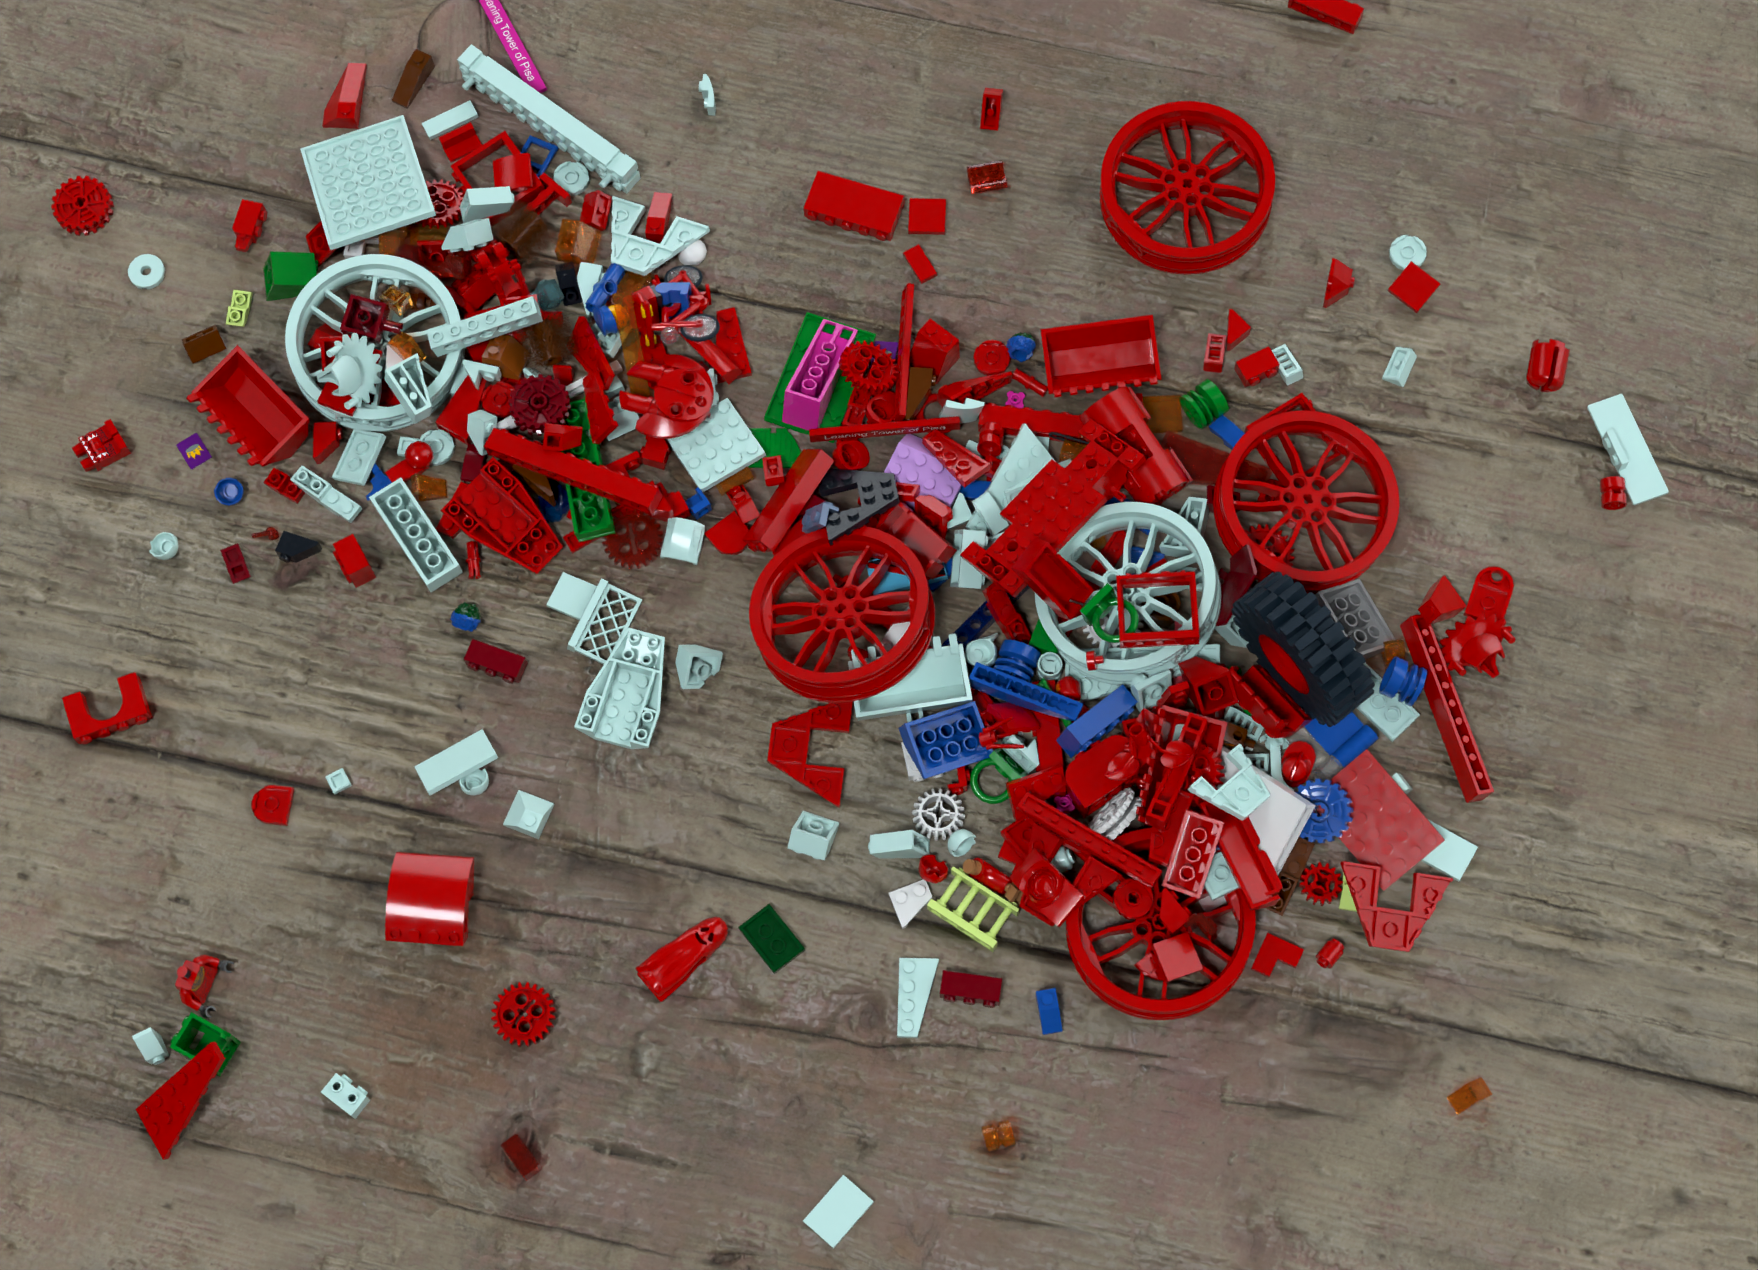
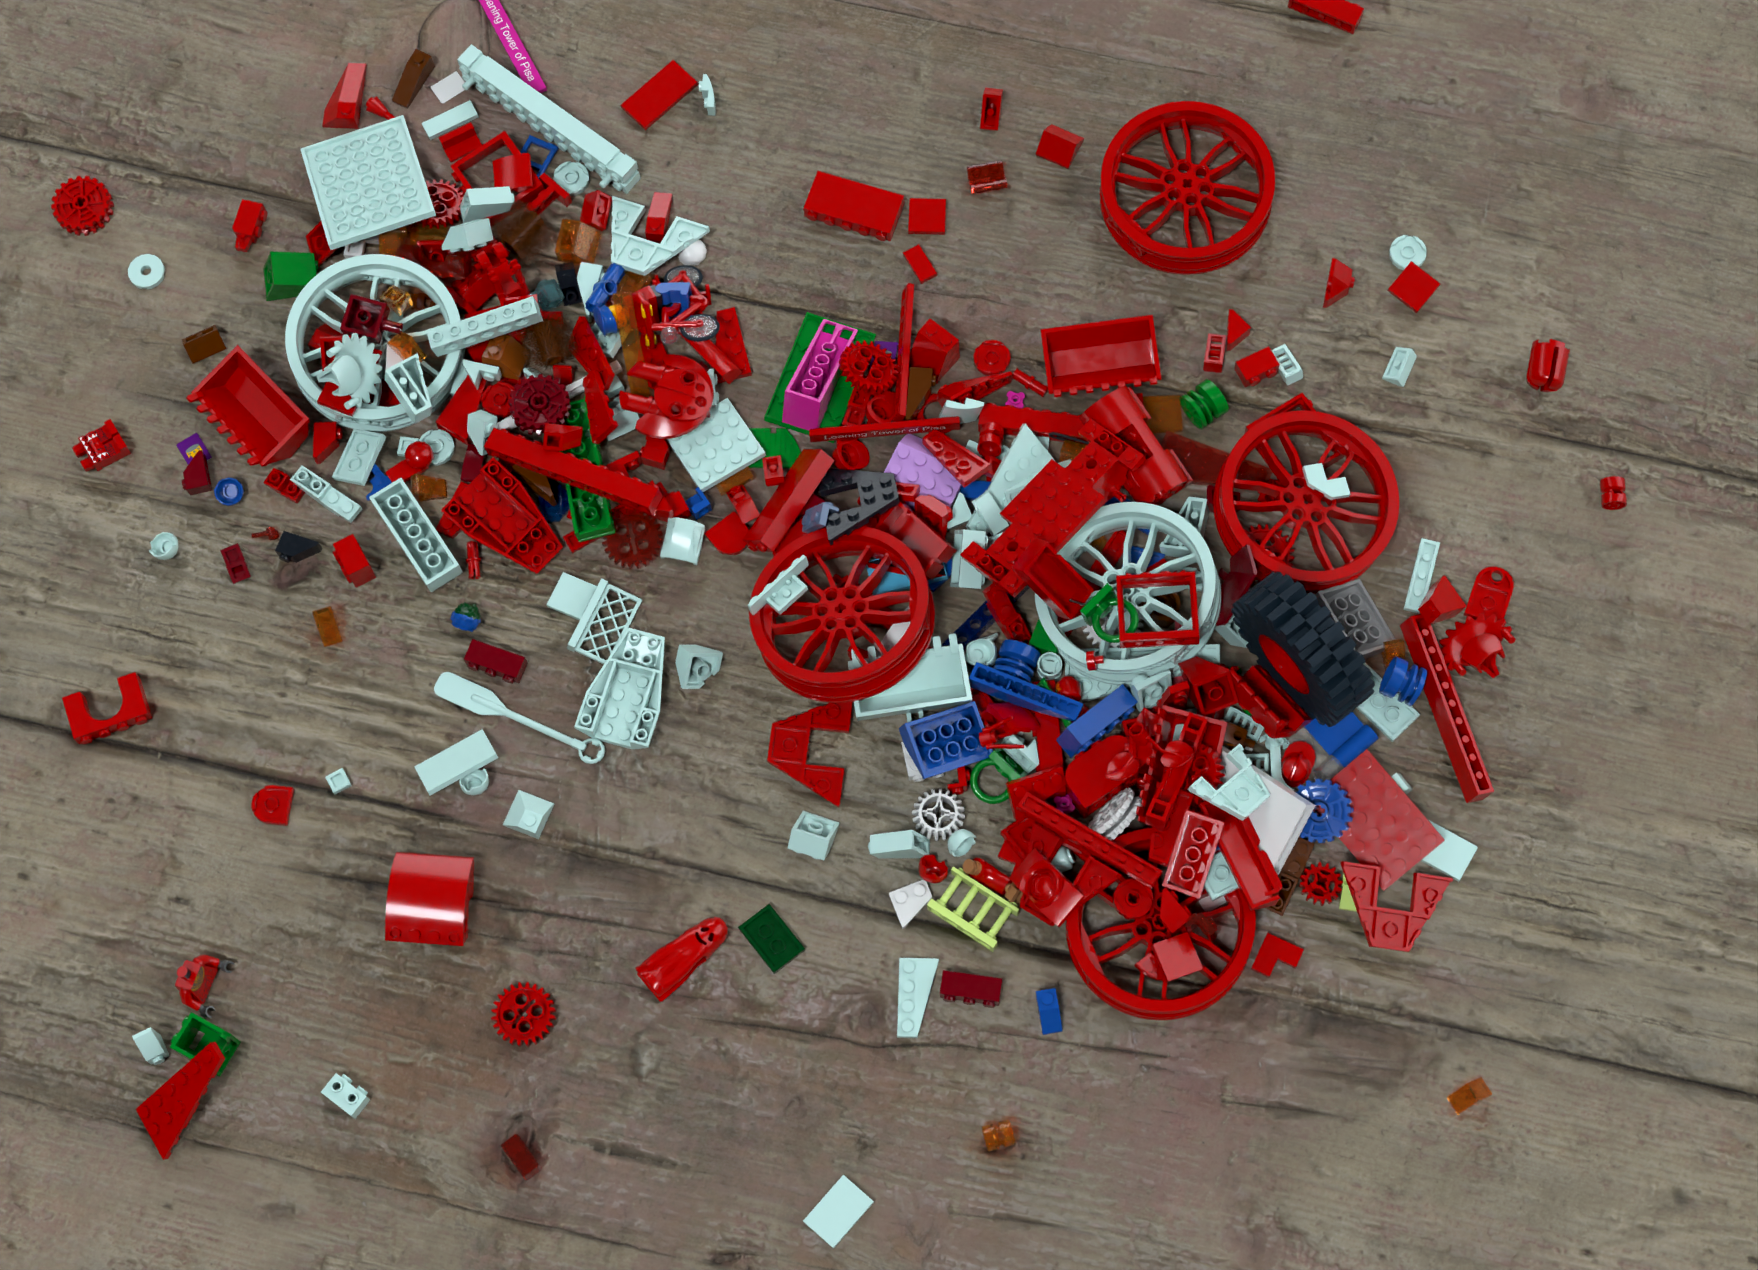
(197, 475): none -> dark red slope
(239, 308): yellowish green slope -> none
(327, 626): none -> clear orange slope
(376, 107): none -> red cone
(448, 87): none -> white sticker
(485, 702): none -> light aqua piece
(659, 95): none -> red tile
(783, 590): none -> light aqua bracket
(1021, 346): blue piece -> none
(1059, 146): none -> red slope
(1226, 431): blue slope -> none
(1330, 953): red brick -> none
(1332, 488): none -> light aqua tile
(1421, 574): none -> light aqua tile
(1627, 449): light aqua bracket -> none

